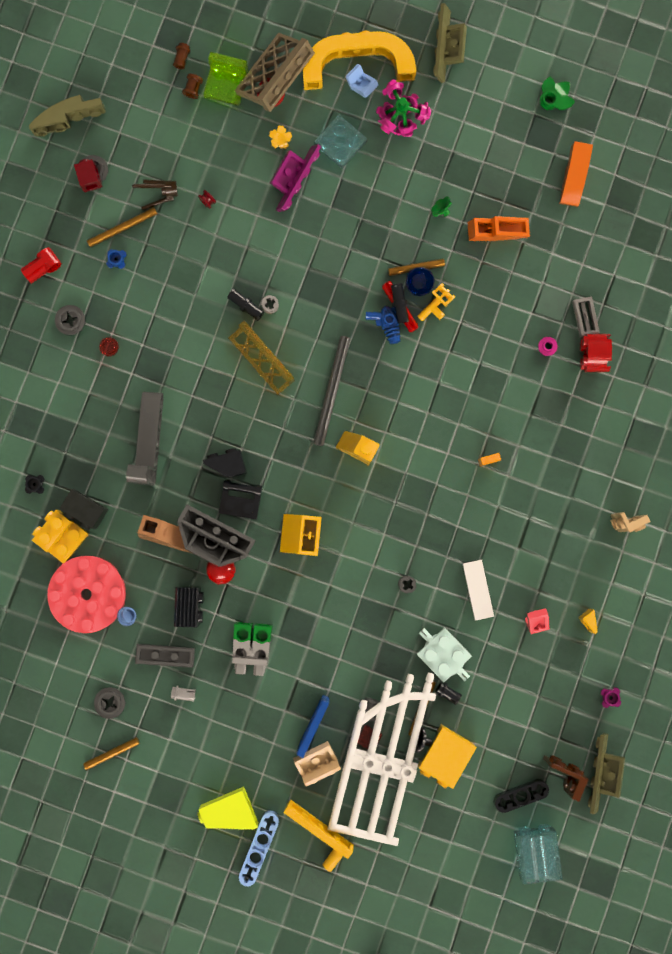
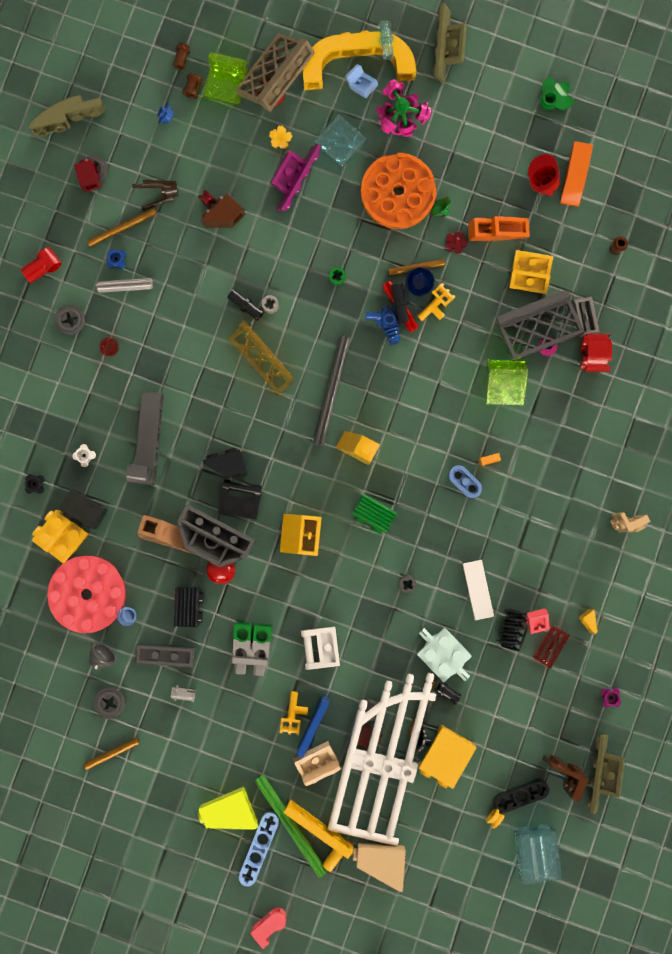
(78, 455): none -> white plate
(101, 656): none -> dark grey piece
(124, 285): none -> light grey axle
(165, 114): none -> blue plate
(224, 214): none -> reddish brown slope
(271, 922): none -> coral leg
(291, 826): none -> bright green axle
(292, 711): none -> yellow arm
(326, 645): none -> white plate
(331, 275): none -> green bush
(374, 513): none -> green brick
(382, 862): none -> tan slope
(386, 39): none -> clear light blue axle
(398, 210): none -> orange plate
(456, 242): none -> dark red plant
(465, 481): none -> medium blue plate
(494, 818): none -> yellow bush
(506, 382): none -> clear neon green bracket
(512, 629): none -> black piece
(531, 272): none -> yellow slope
(535, 309): none -> dark grey fence
(544, 174): none -> red piece
(544, 643): none -> clear red tile
(619, 245): none -> reddish brown pin

